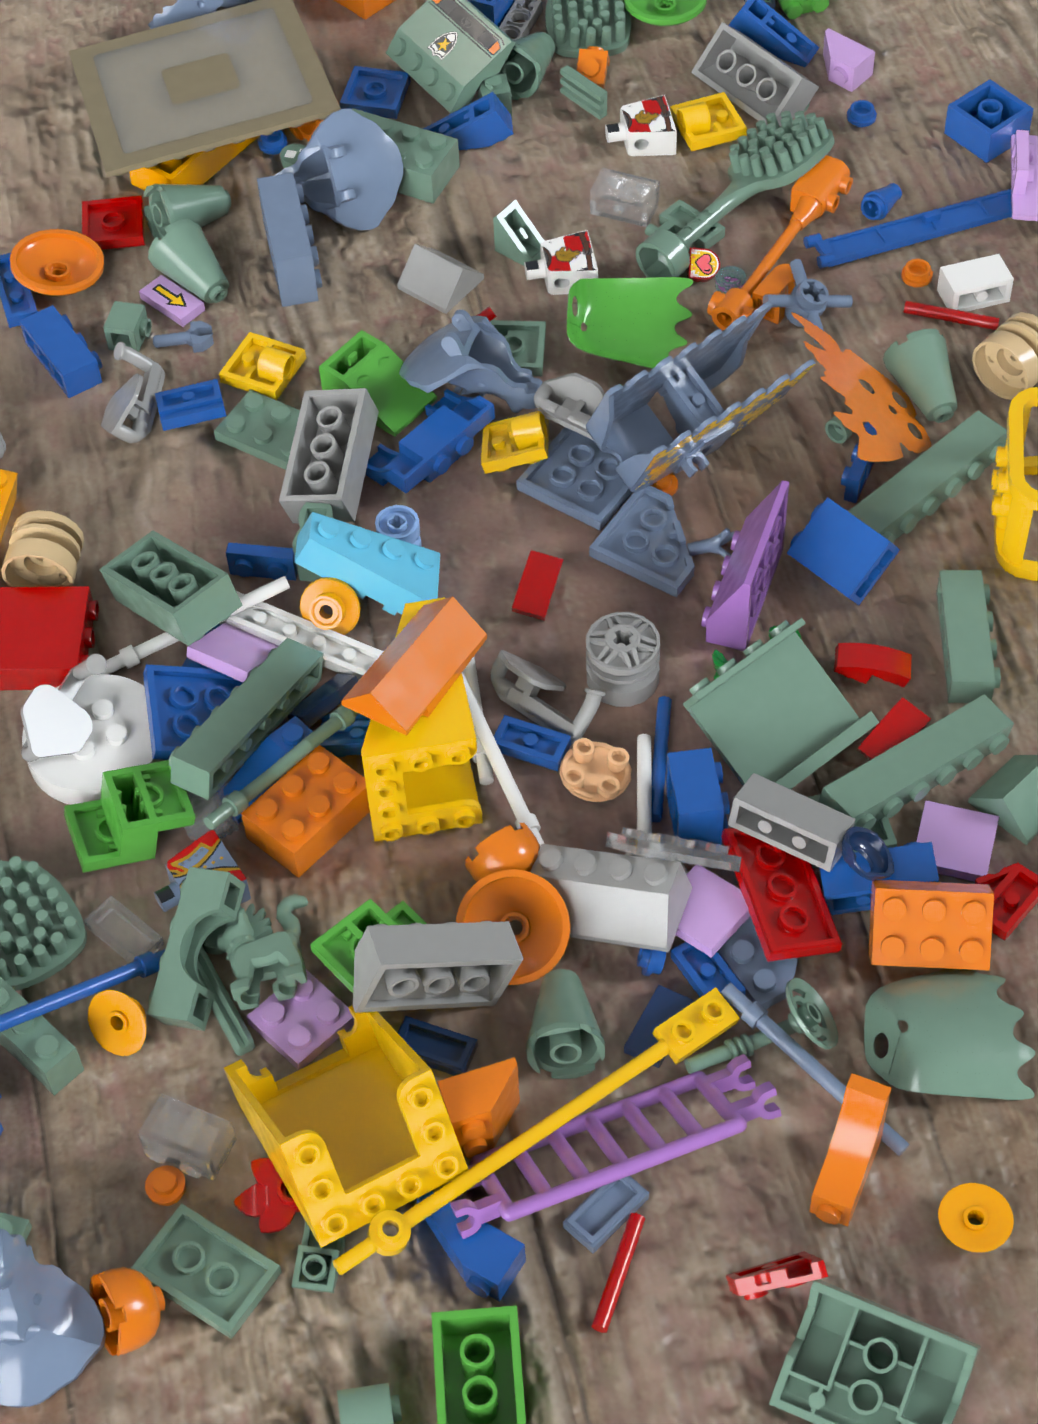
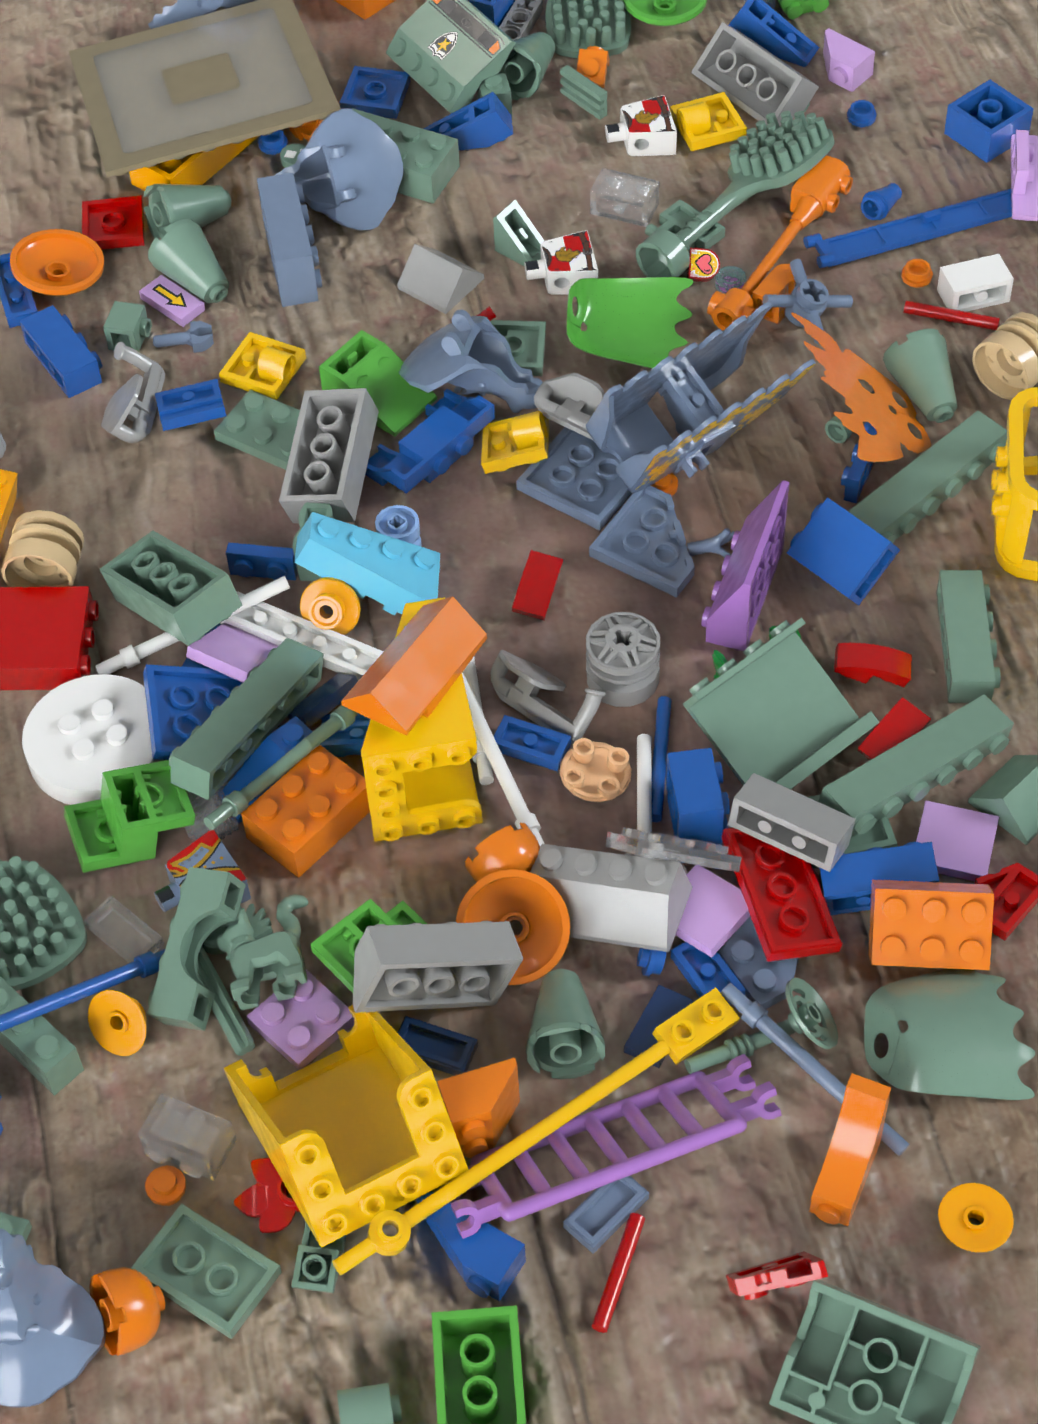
(51, 718): piece -> none
(871, 848): dark blue piece -> none

